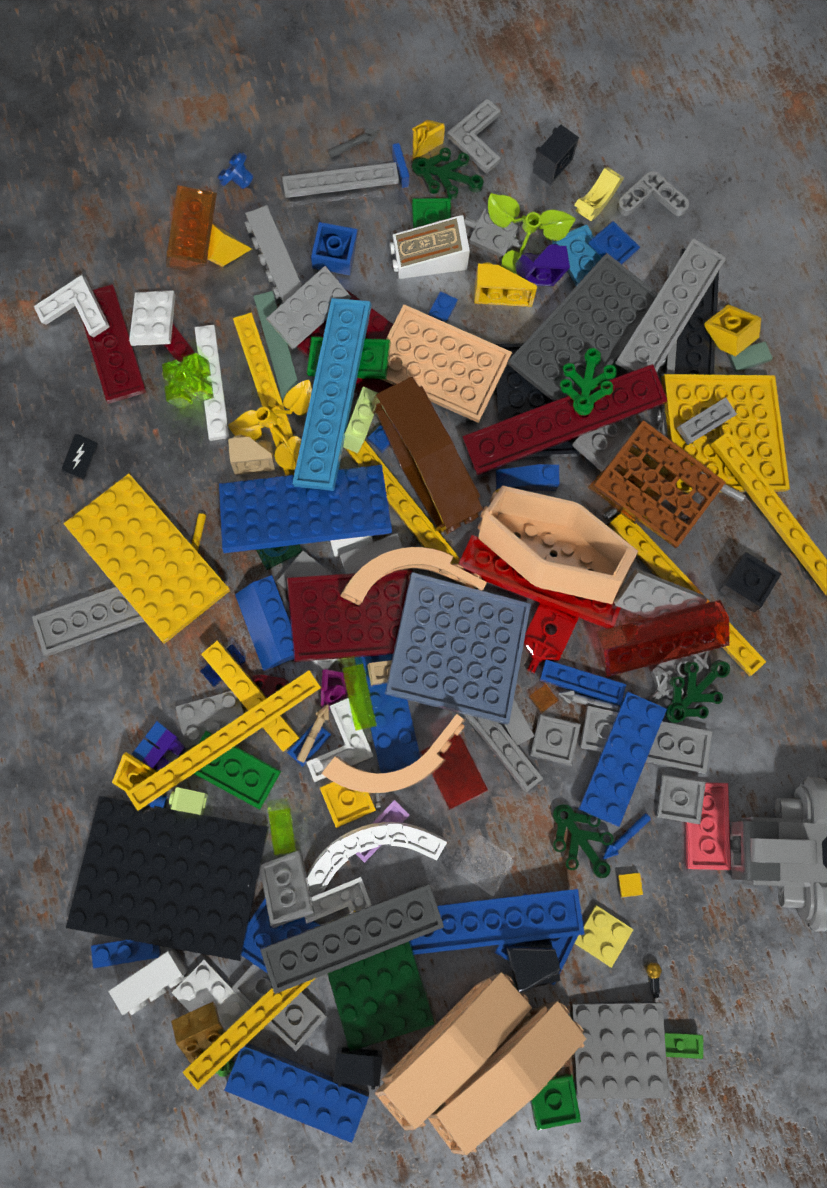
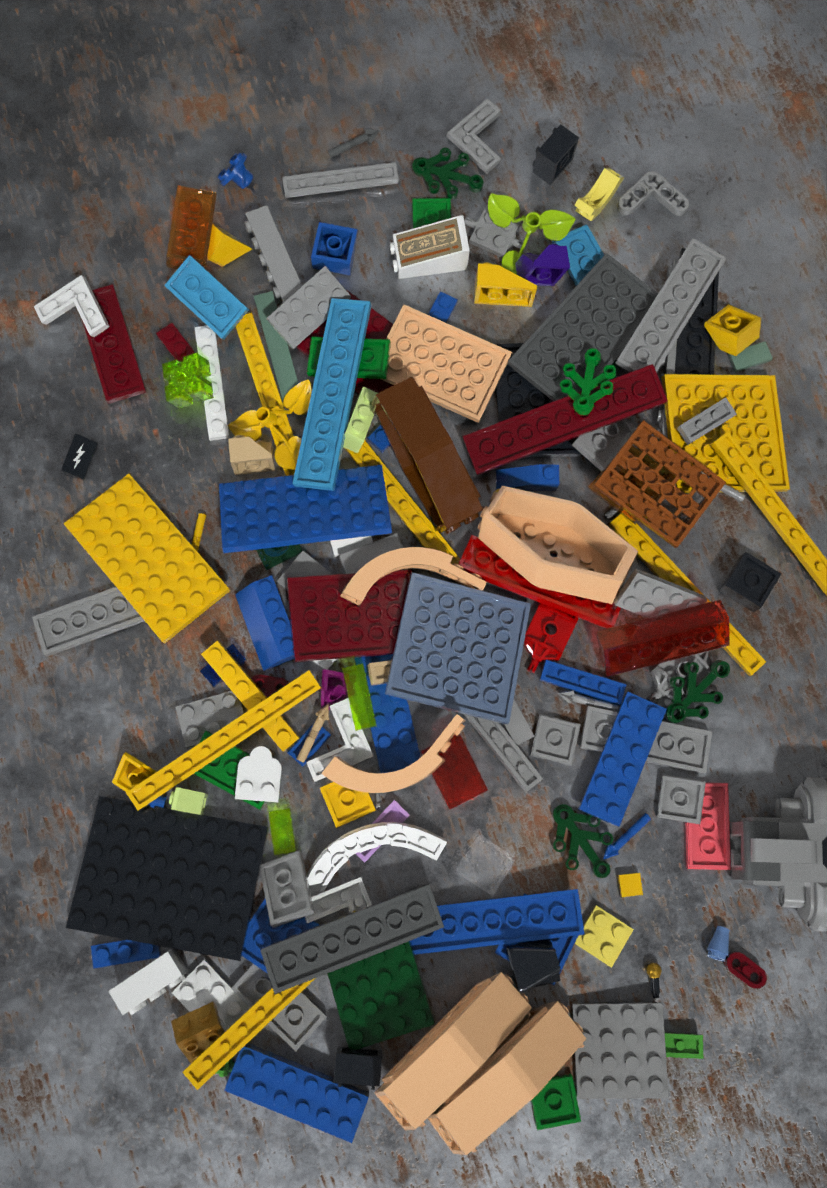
(152, 318): white plate -> none
(165, 741): dark purple hips -> none
(206, 297): none -> dark azure plate
(258, 776): none -> white plate
(402, 170): blue tile -> none
(427, 137): yellow slope -> none
(543, 698): clear orange tile -> none
(615, 243): blue tile -> none
(719, 944): none -> medium blue cone
(745, 969): none -> dark red plate

